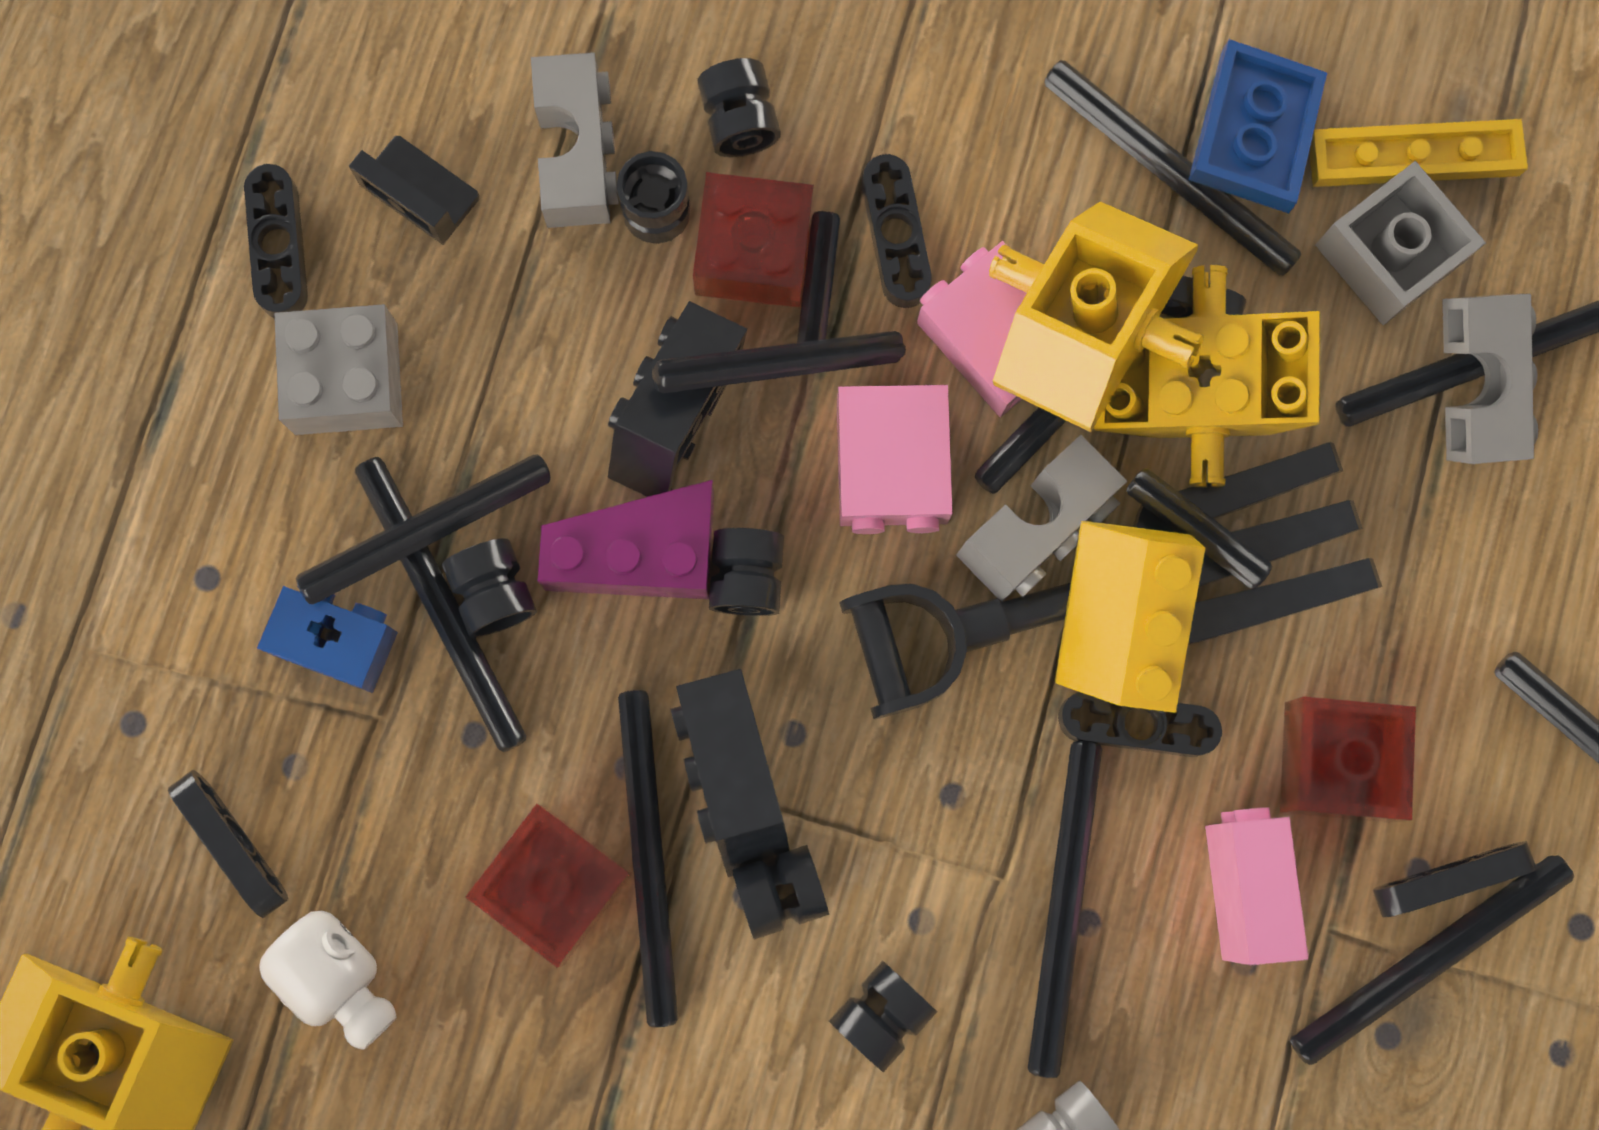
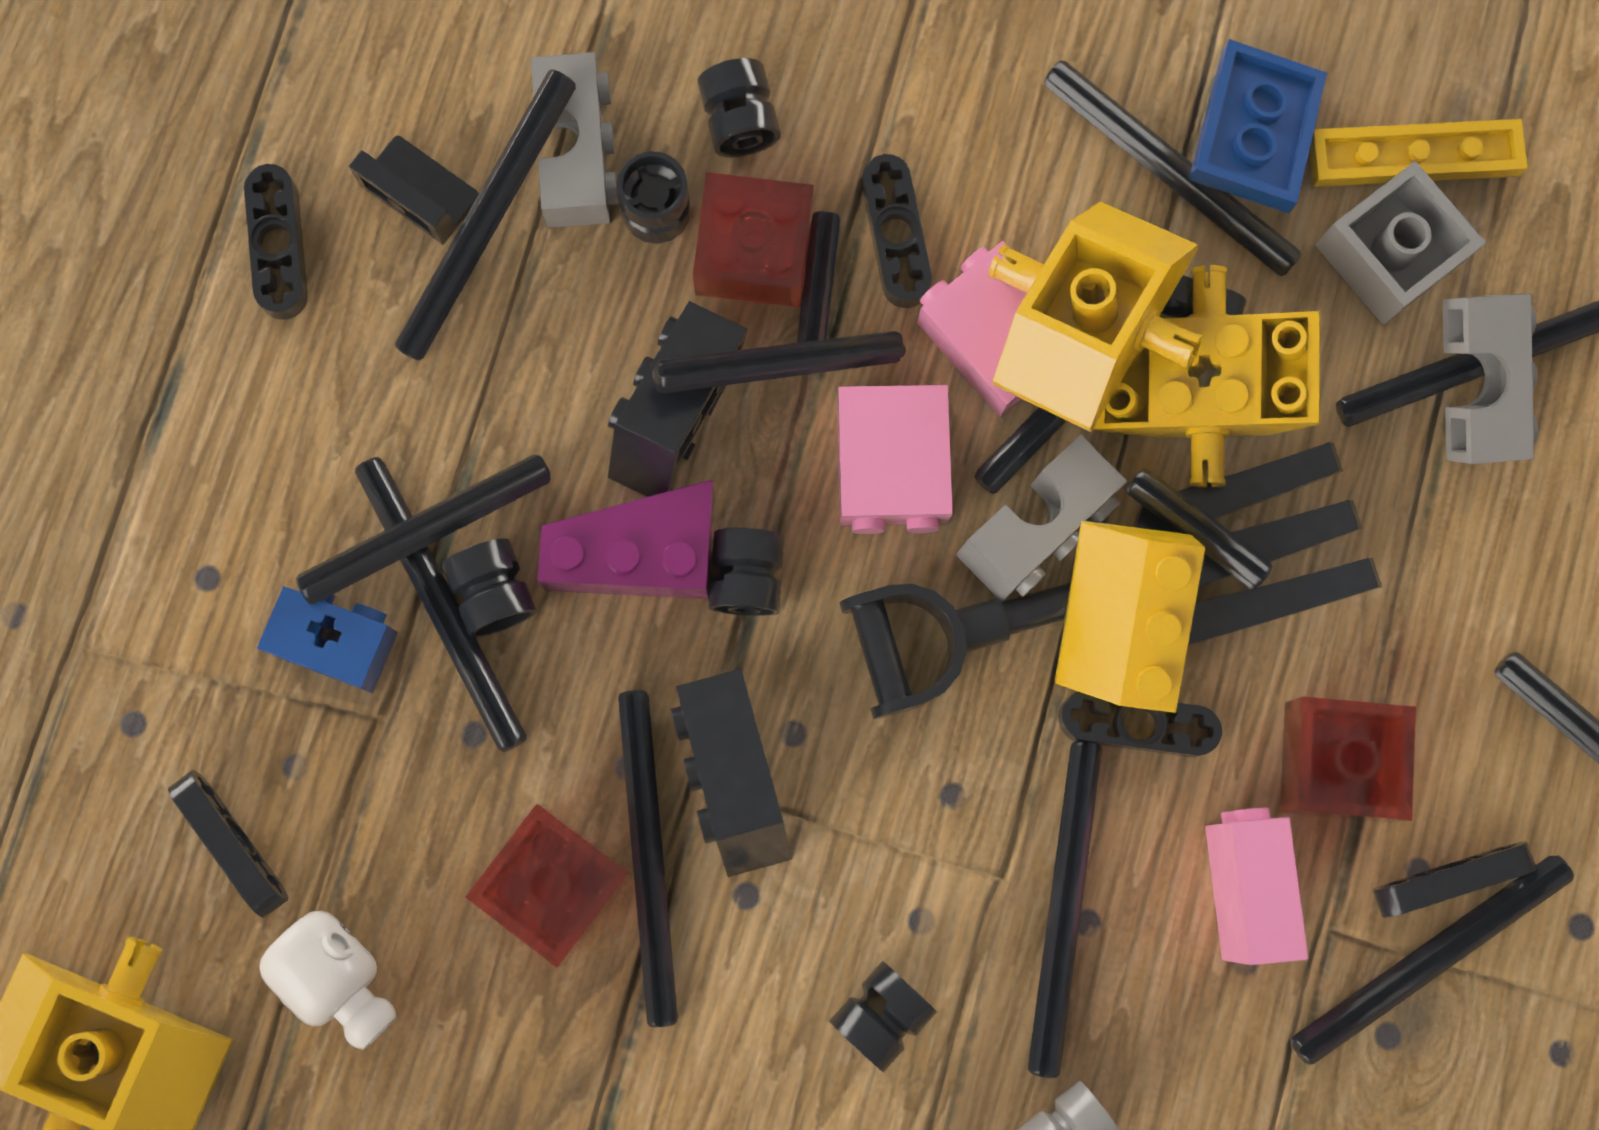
(338, 369): light grey brick -> none
(485, 214): none -> black axle
(760, 898): black wheel -> none

